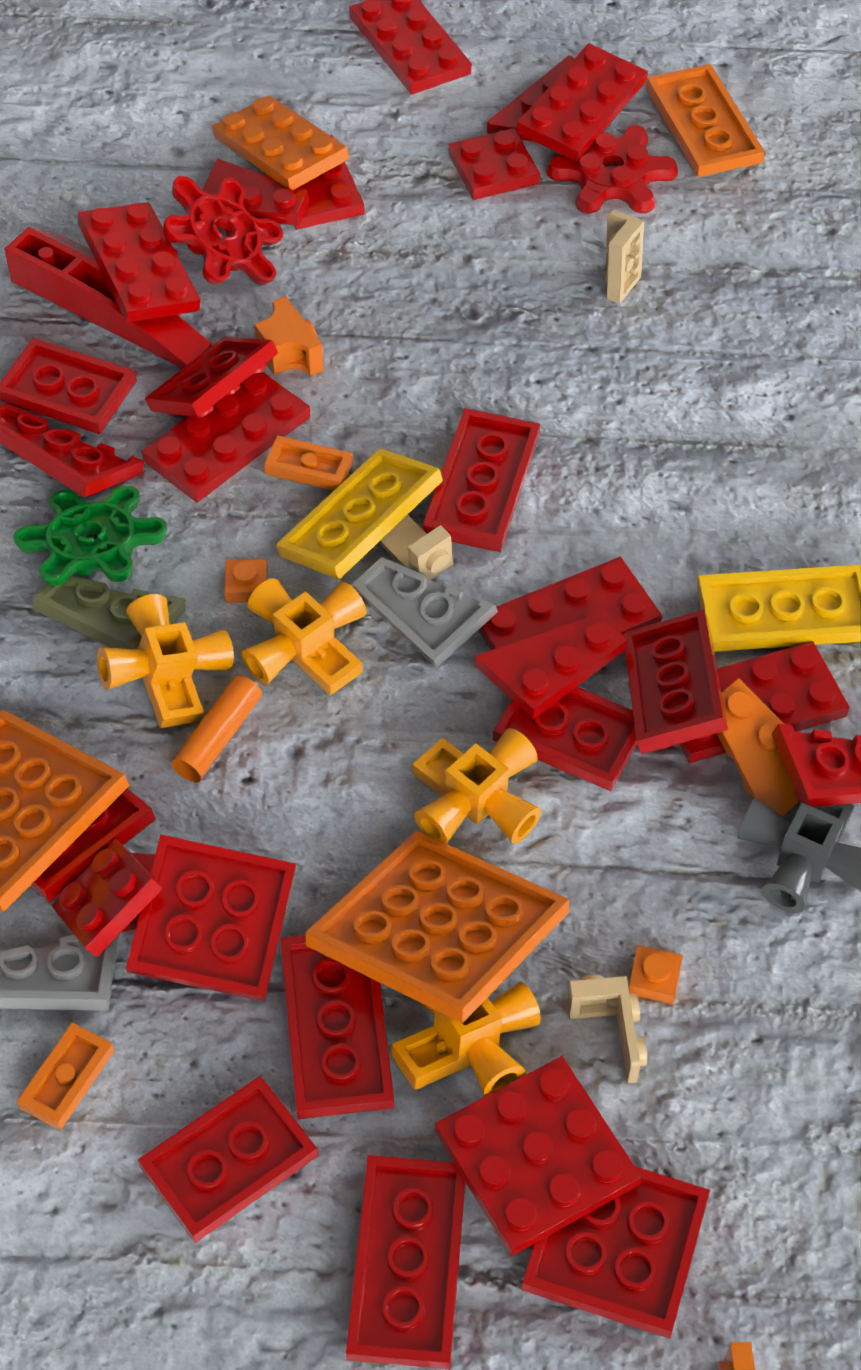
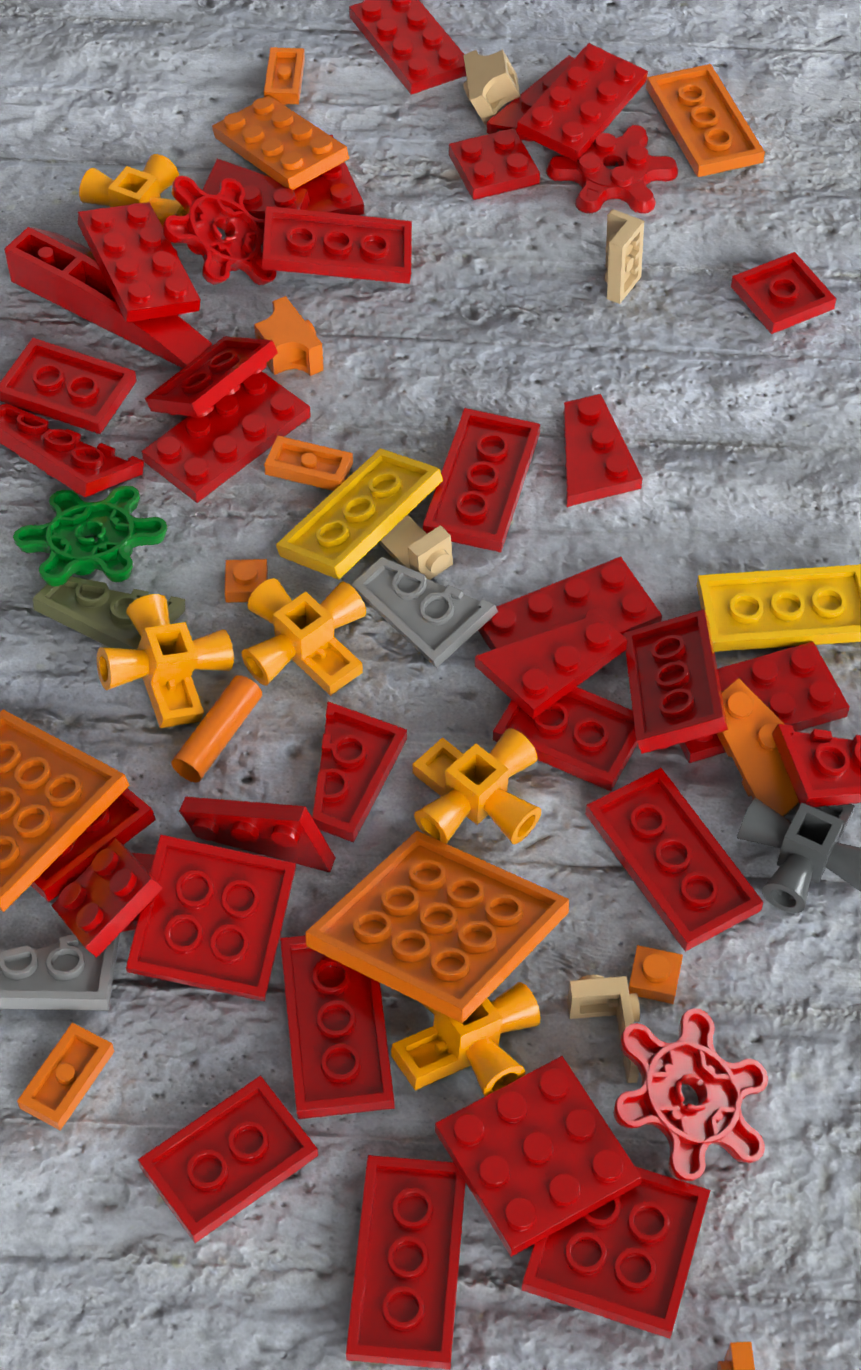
(134, 187): none -> light orange brick
(262, 828): none -> red wing
(285, 74): none -> orange plate
(337, 245): none -> red plate
(353, 768): none -> red wing
(489, 82): none -> tan brick
(595, 453): none -> red wing
(674, 859): none -> red plate
(716, 1082): none -> plate
(783, 292): none -> red plate

